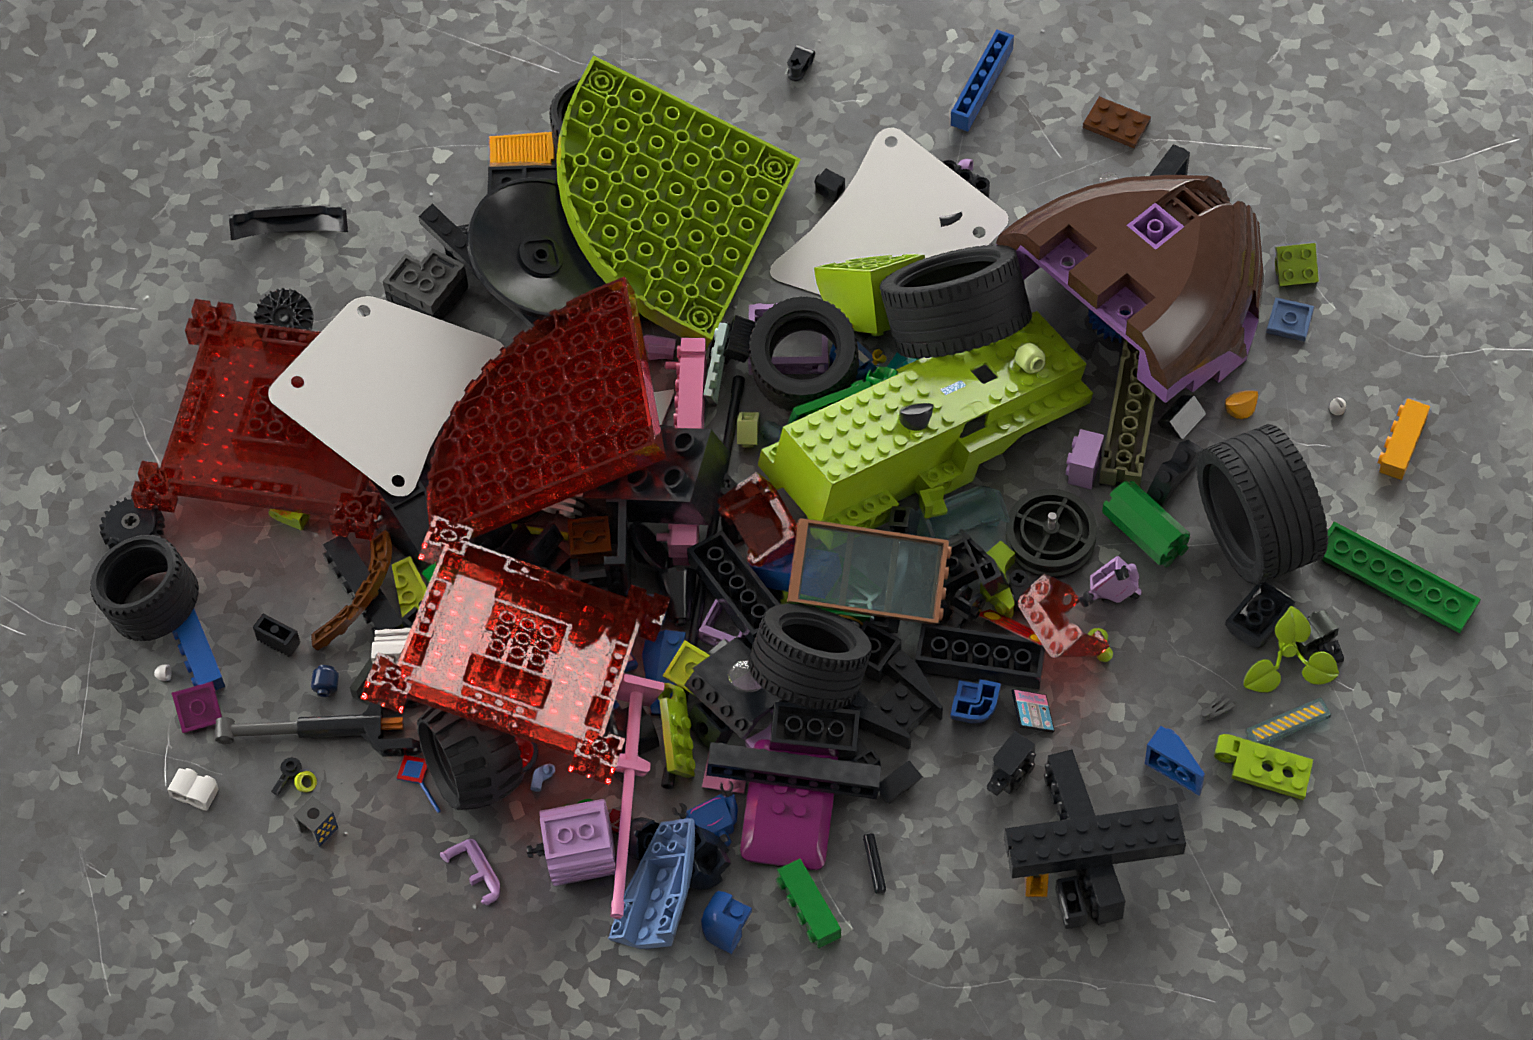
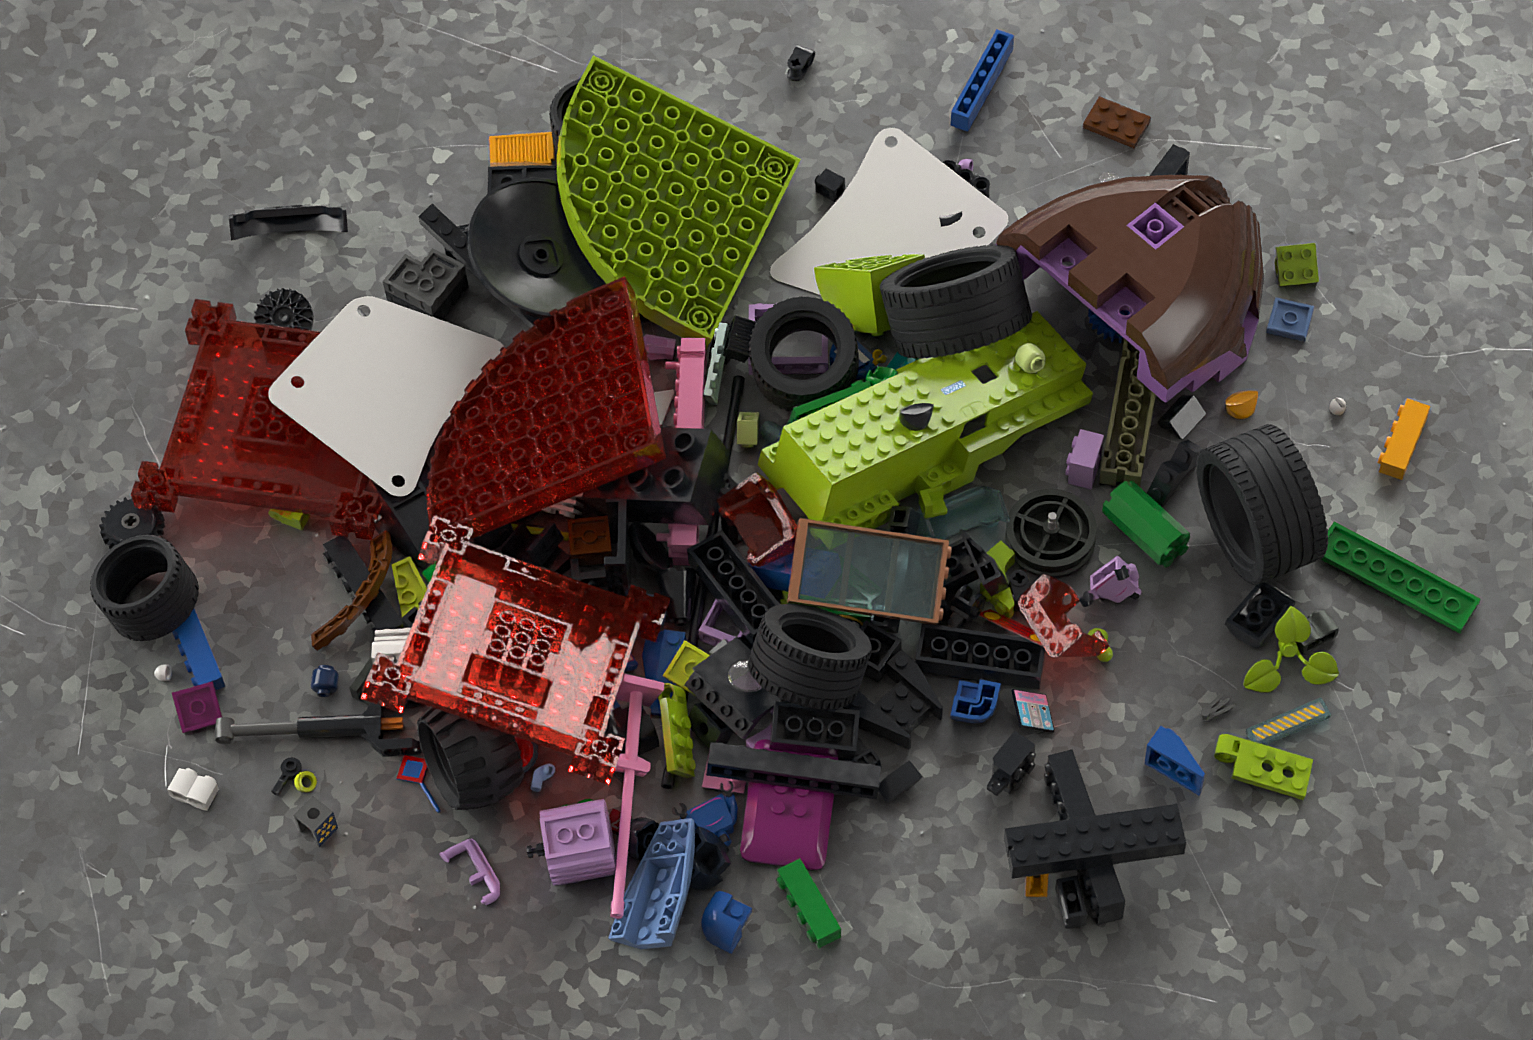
(276, 635): black brick -> none
(874, 863): black axle -> none
(1333, 649): black tile -> none

